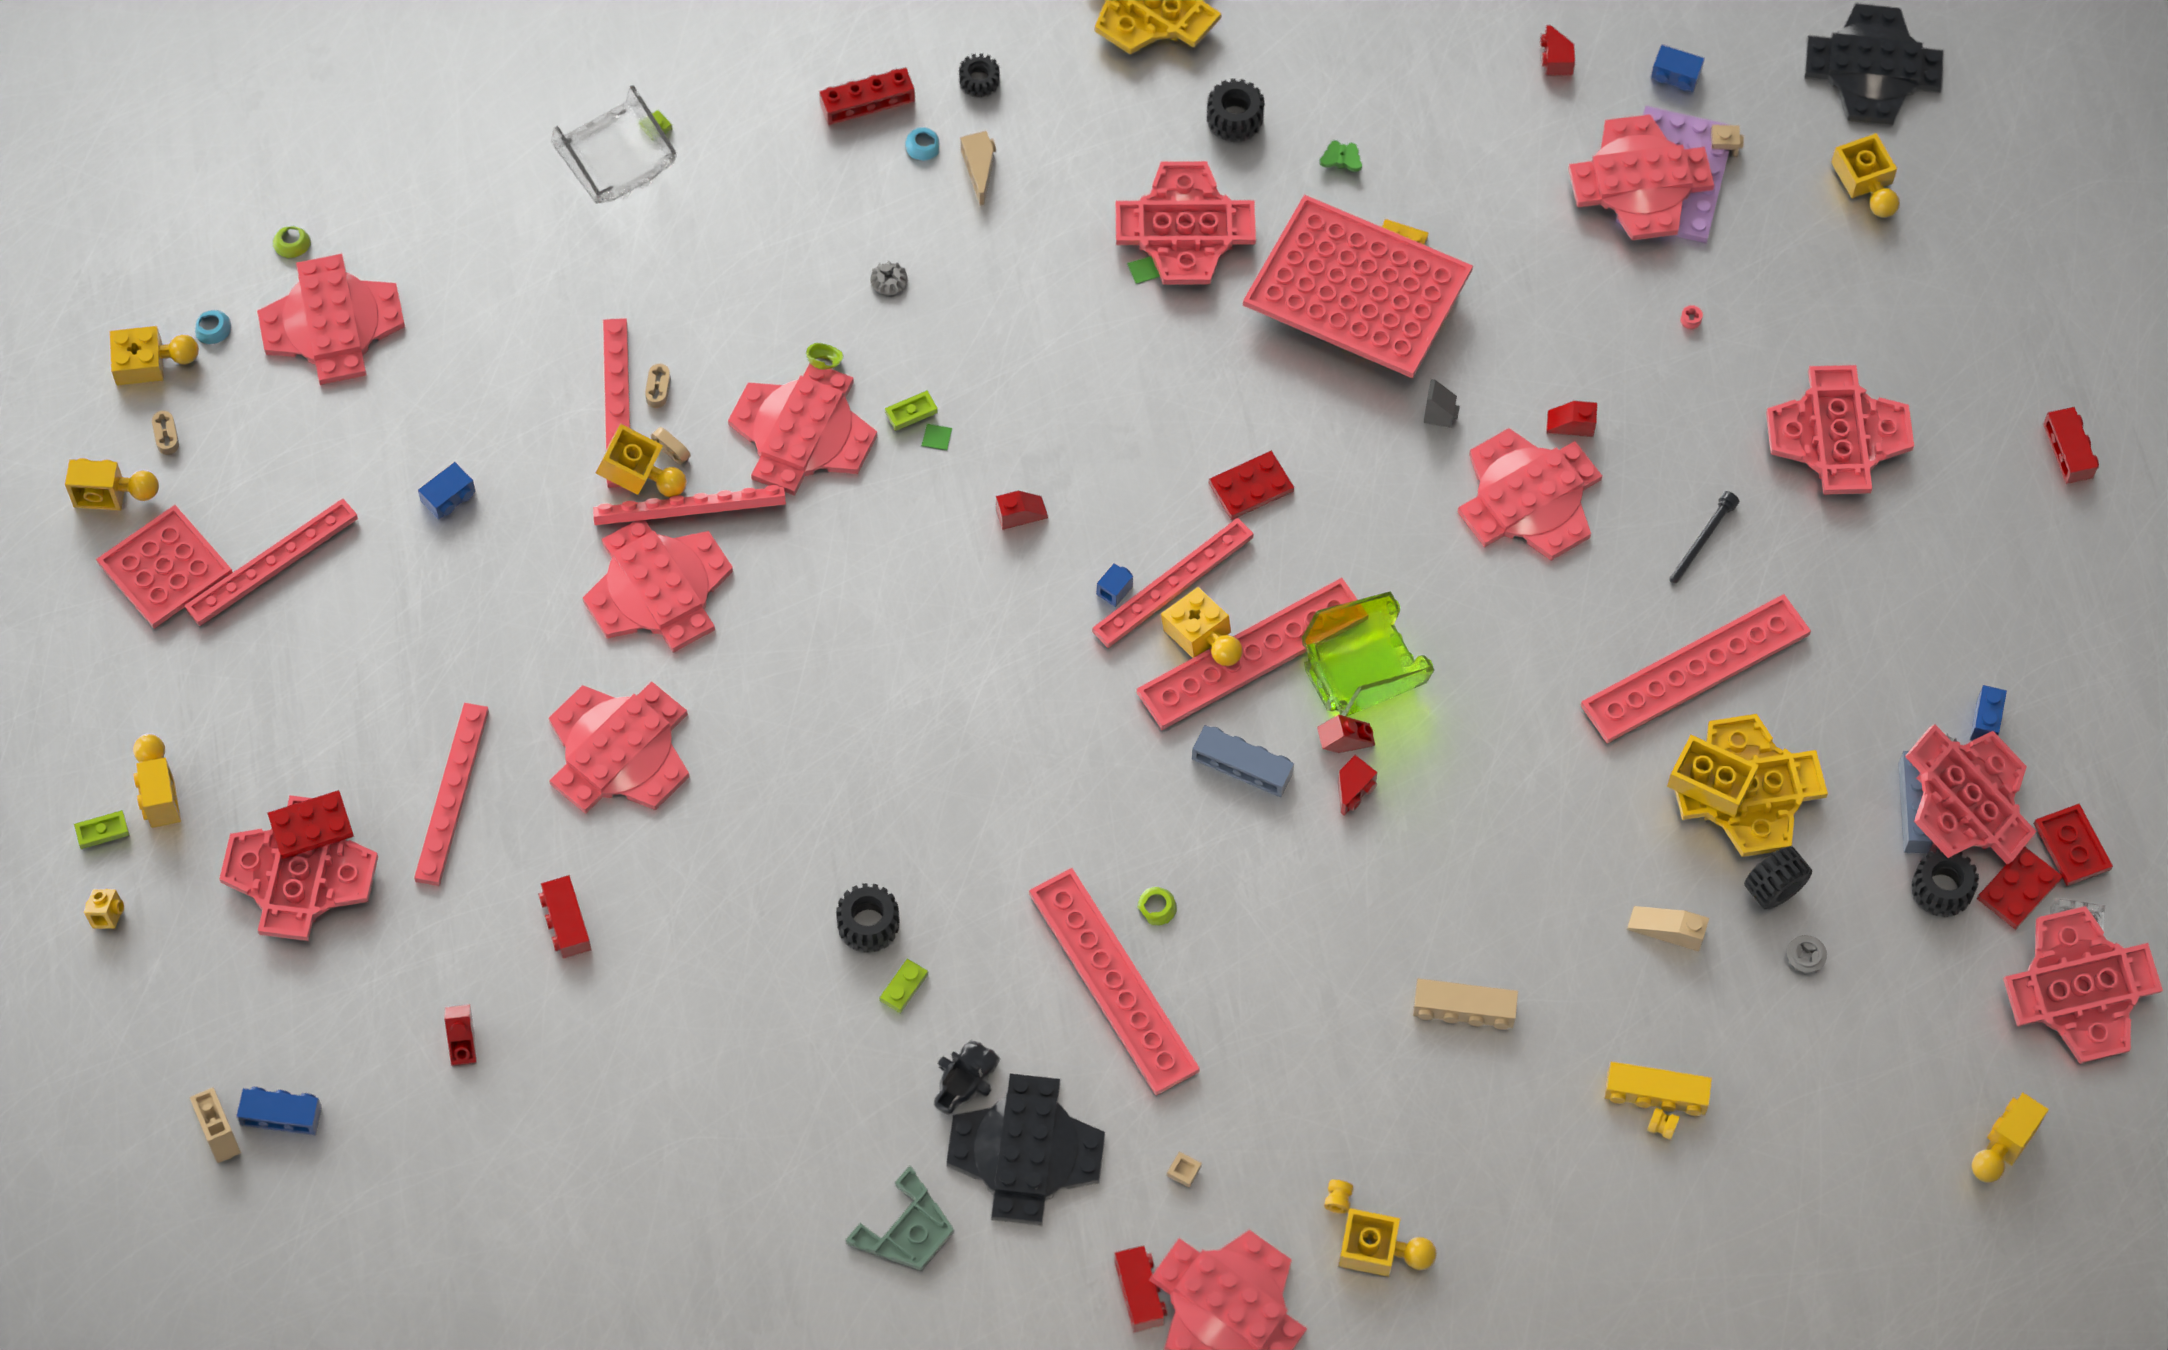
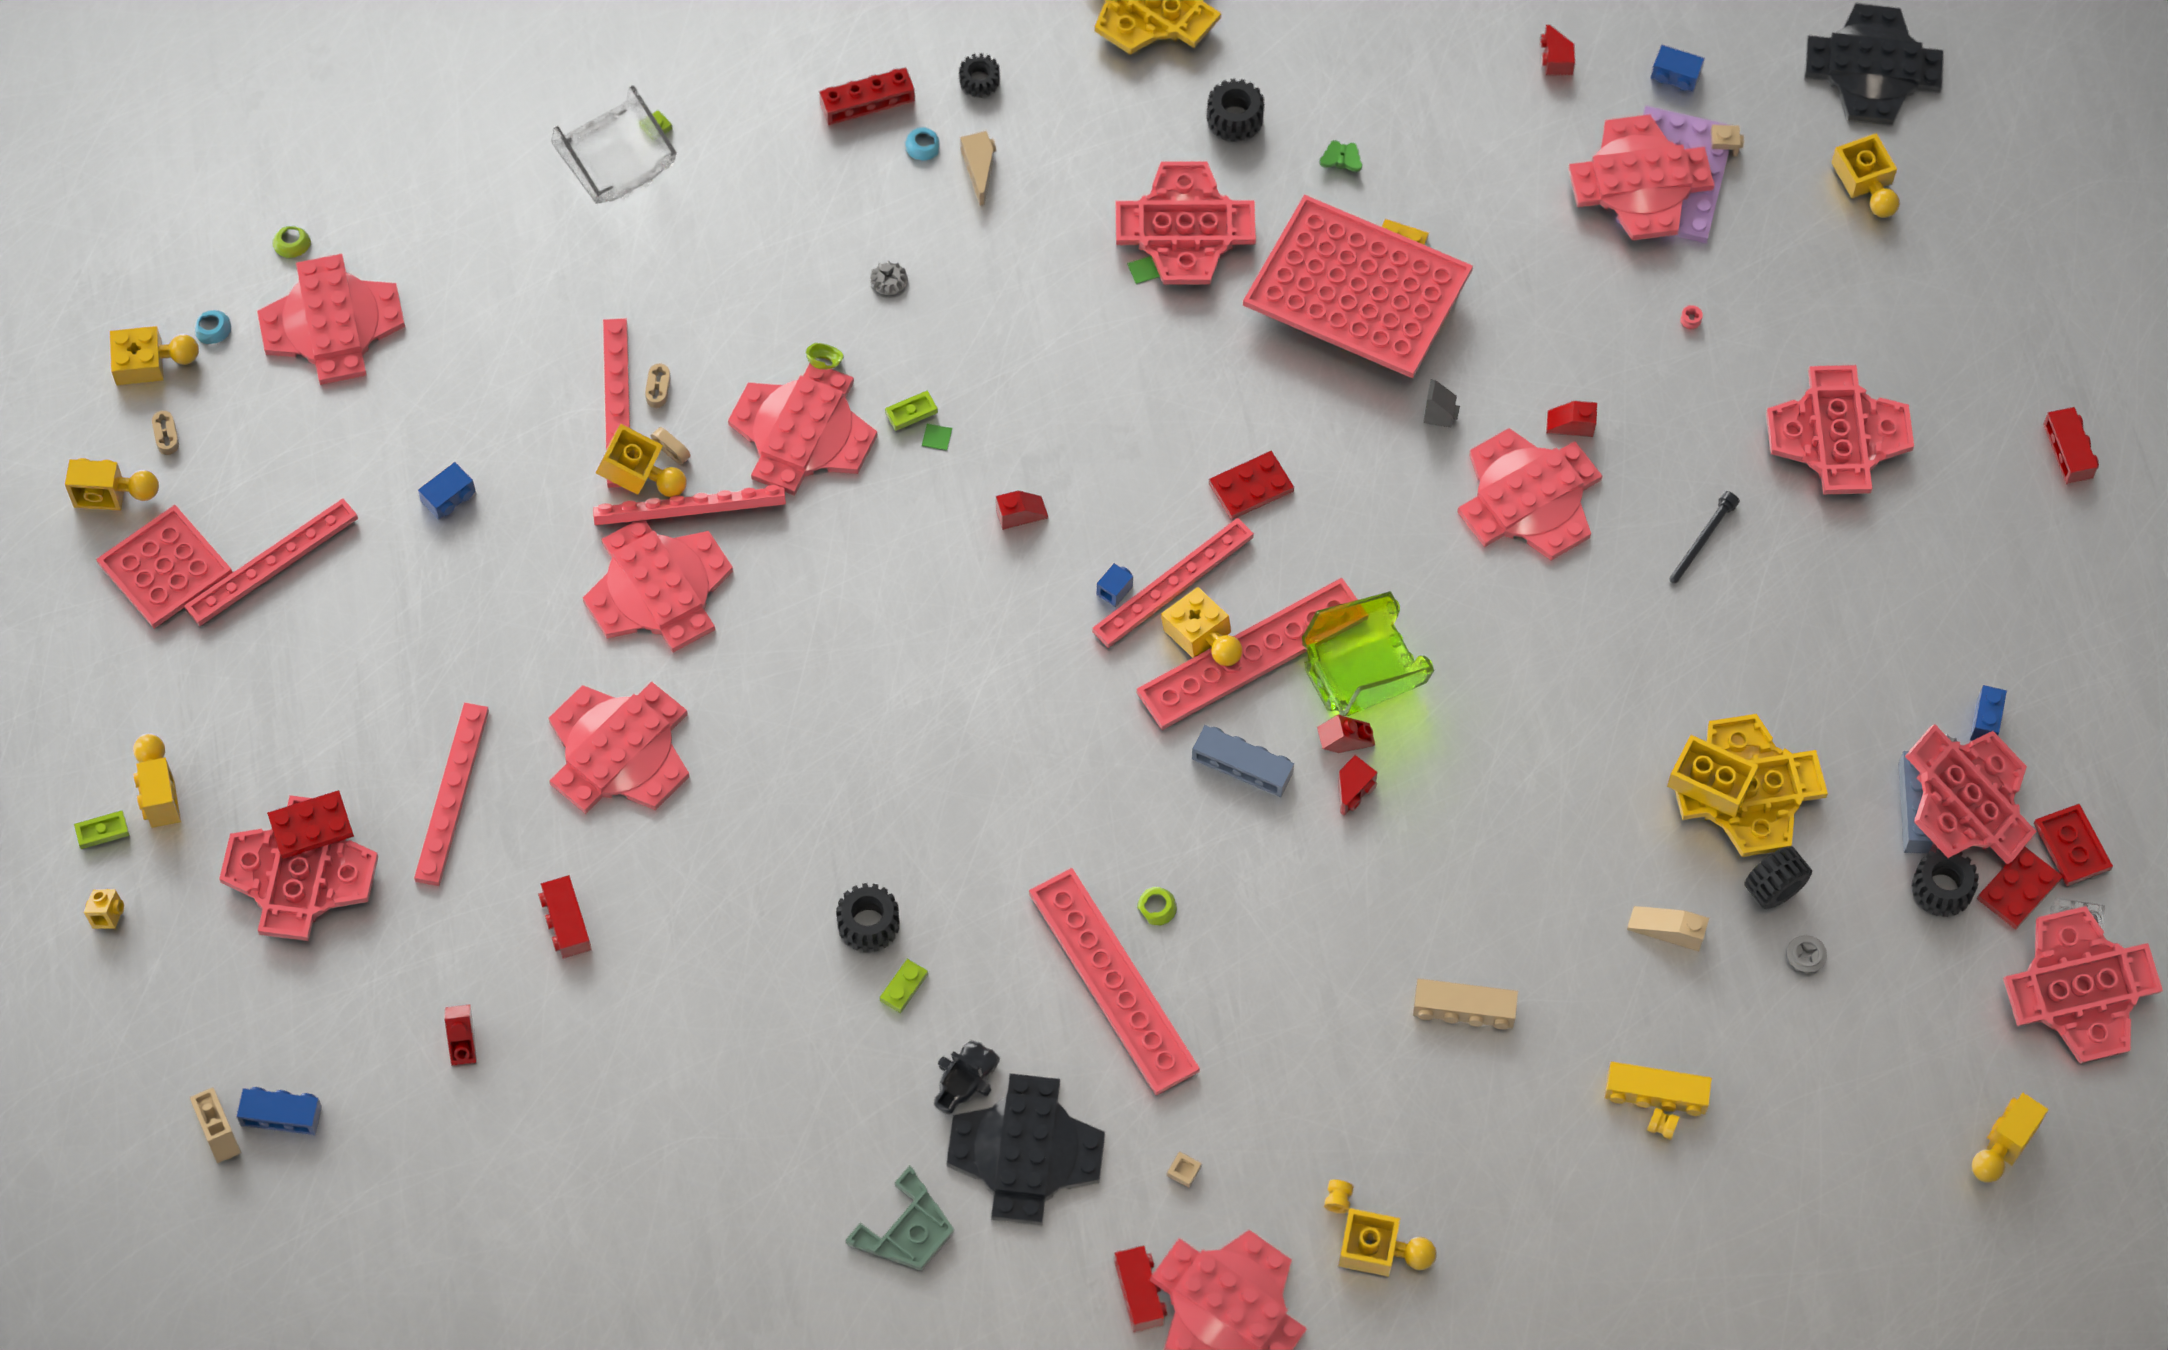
(1695, 668): coral plate -> none

